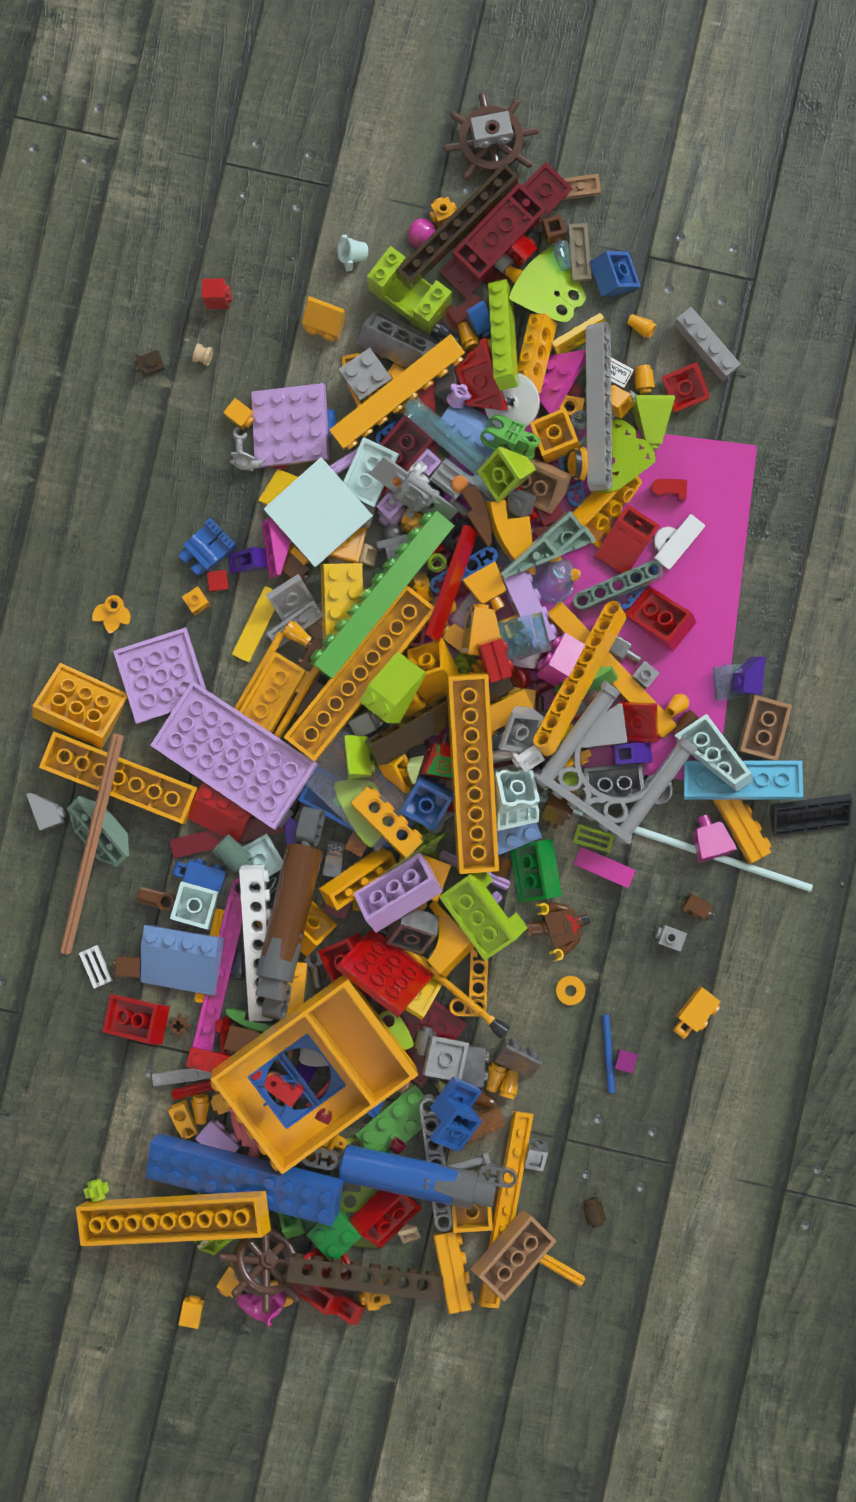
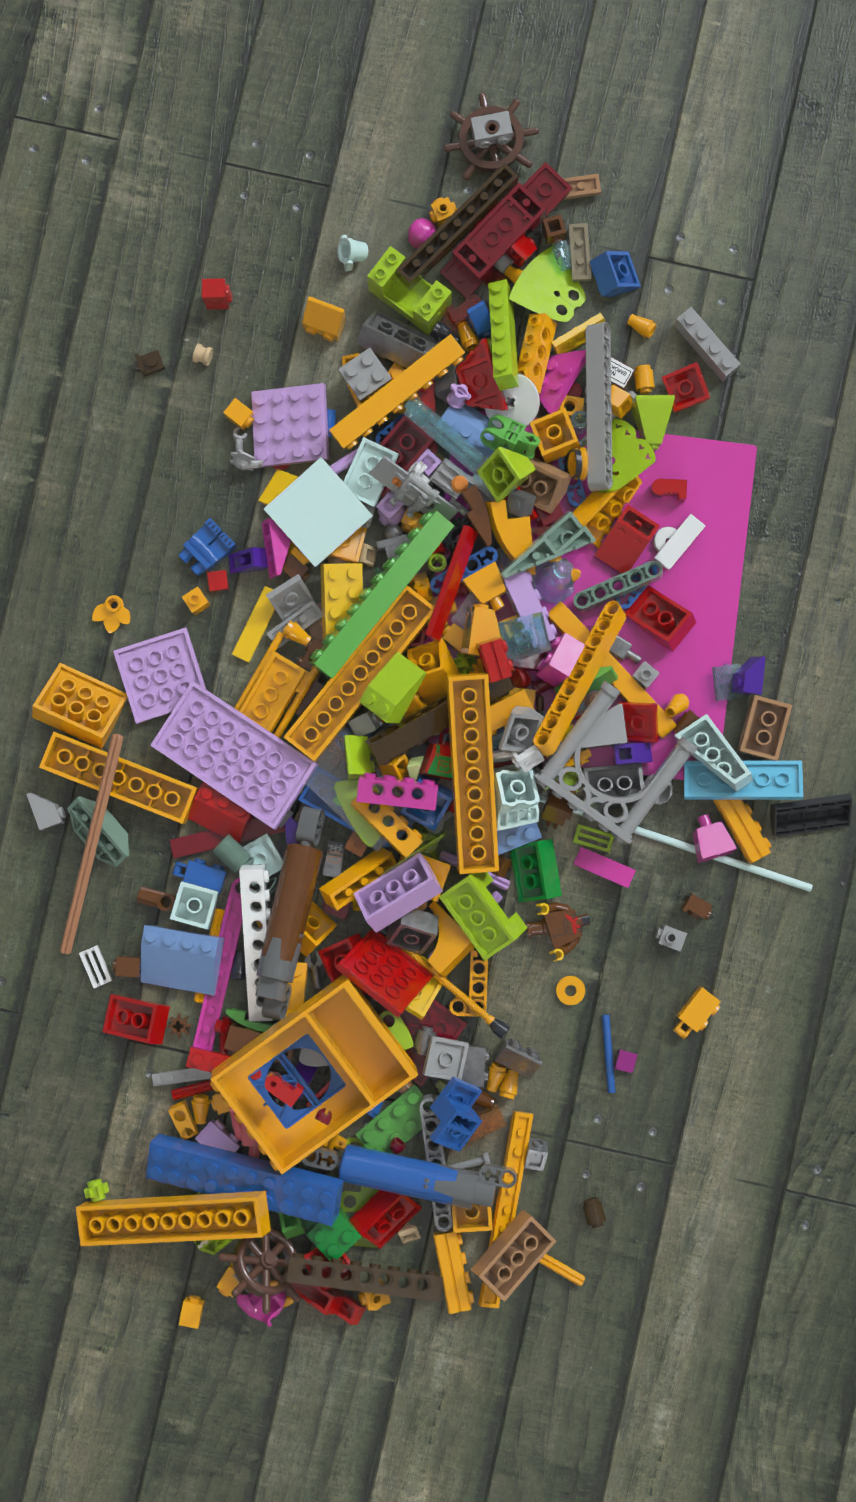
(387, 797): none -> dark pink brick

